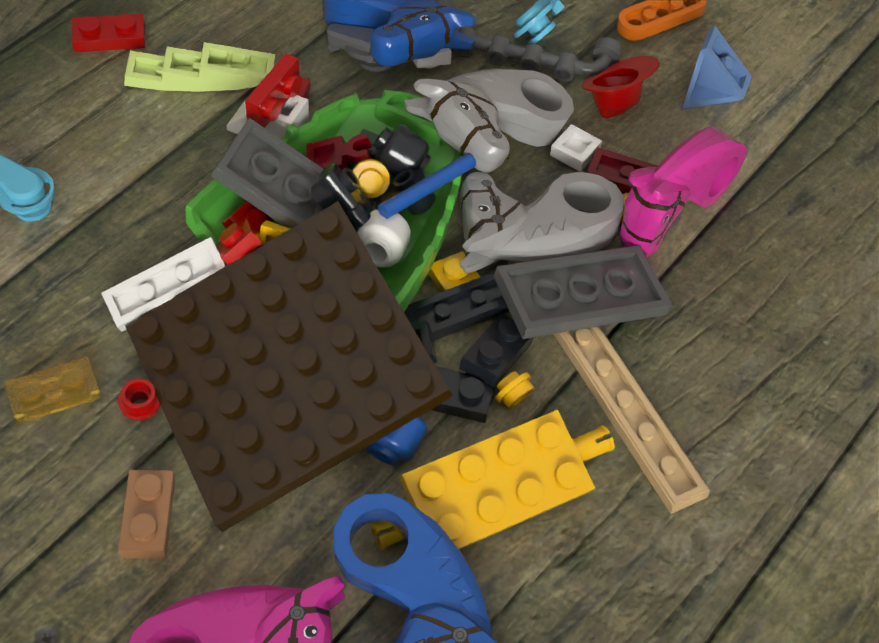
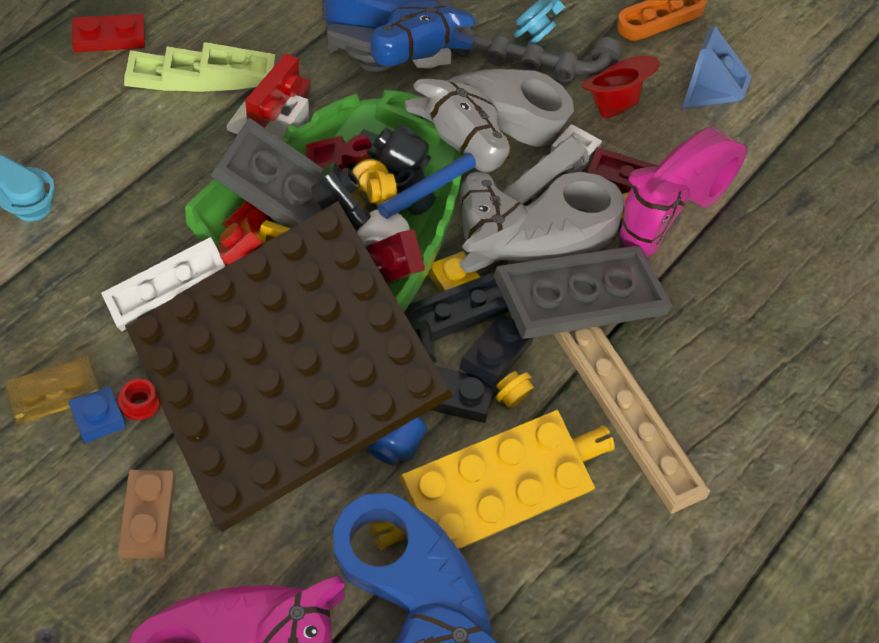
(96, 414): none -> blue plate
(381, 187): none -> yellow plate
(397, 256): none -> dark red plate
(565, 159): none -> light grey piece

